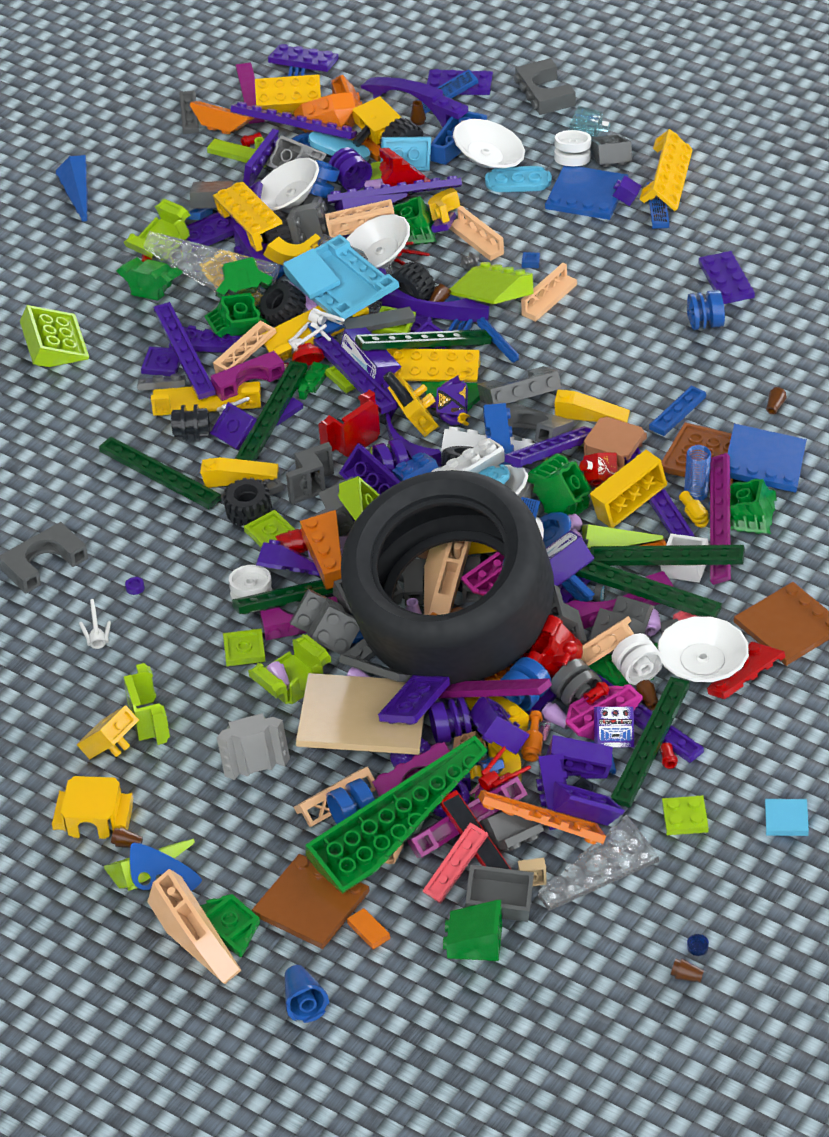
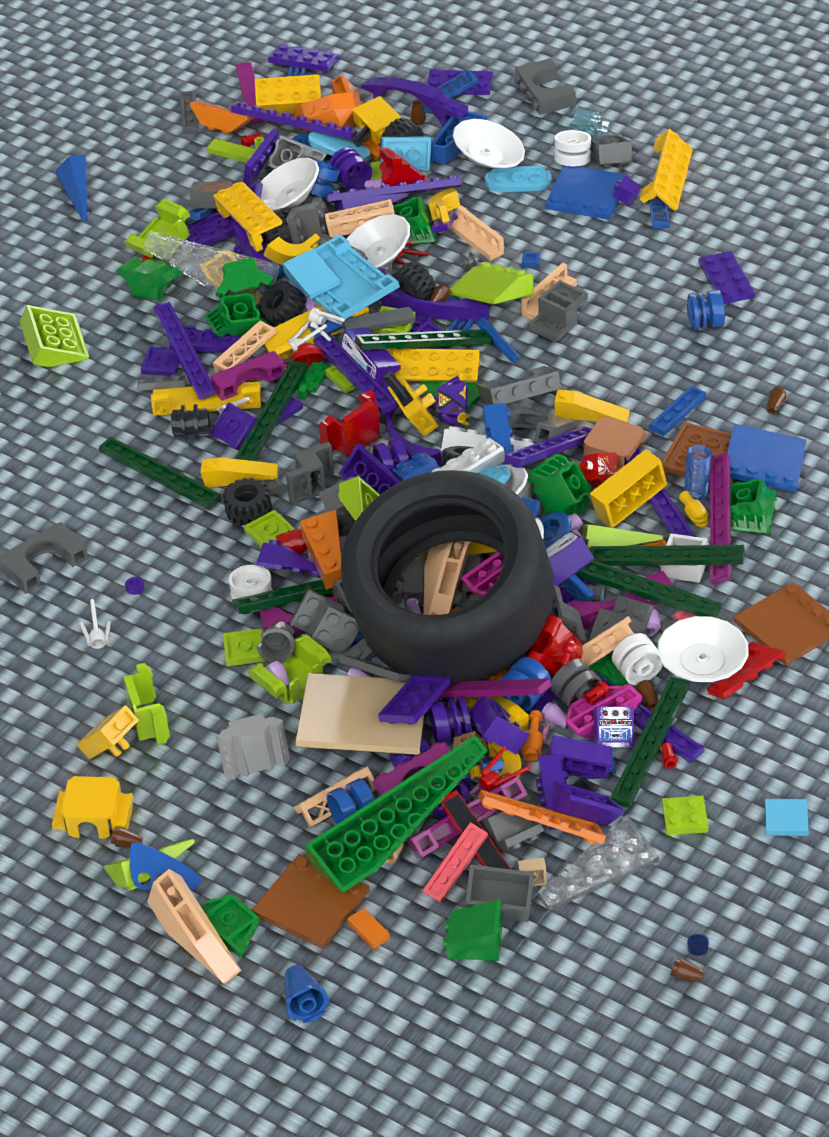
(277, 643): none -> dark grey helmet
(557, 311): none -> dark grey bracket

